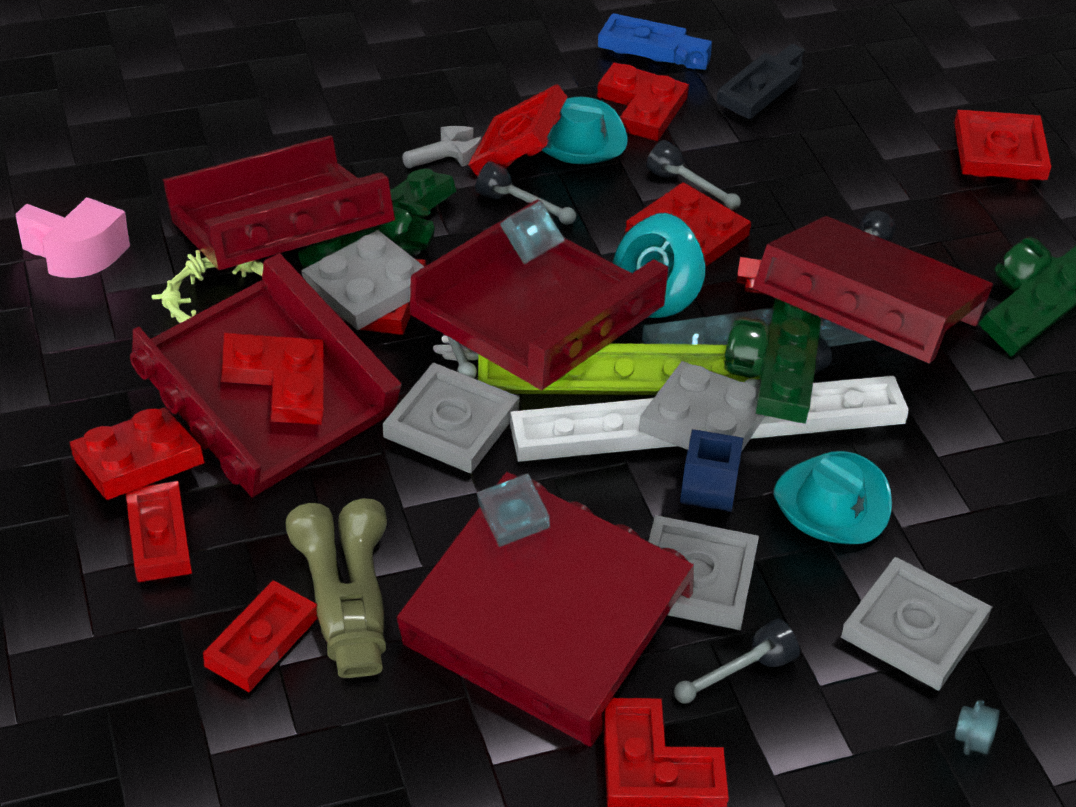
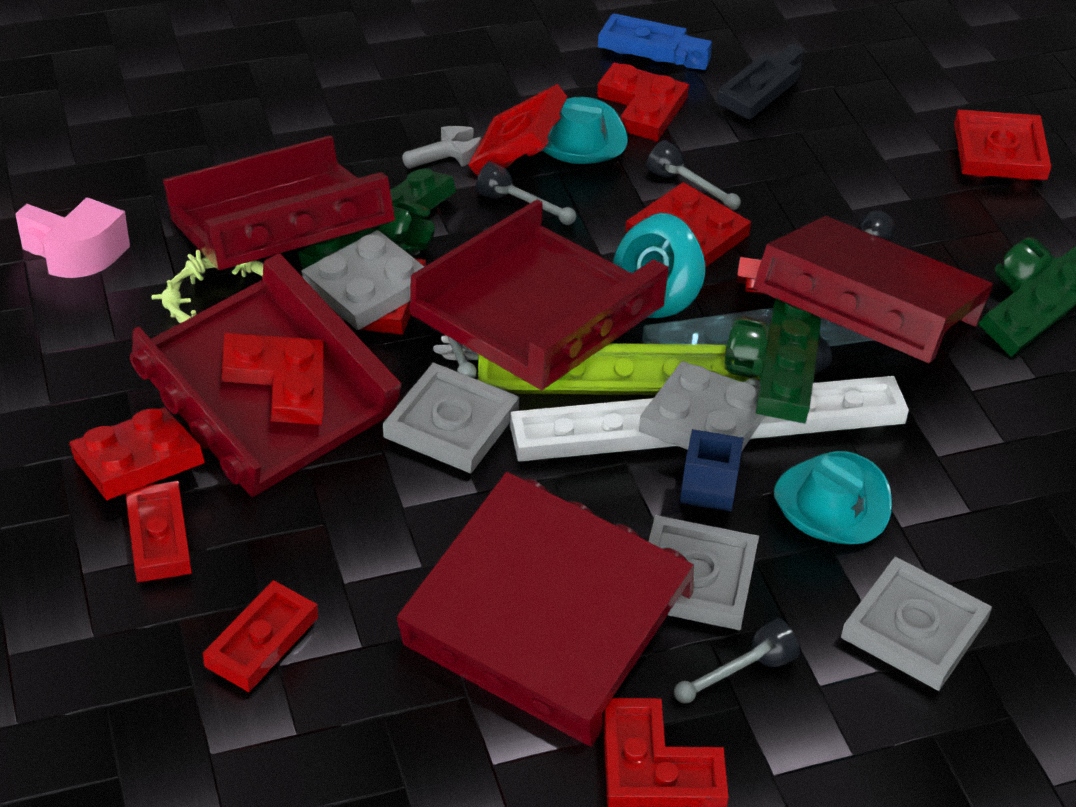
(352, 612): olive piece -> none
(513, 510): clear light blue plate -> none
(532, 232): clear light blue plate -> none
(977, 727): clear light blue plate -> none

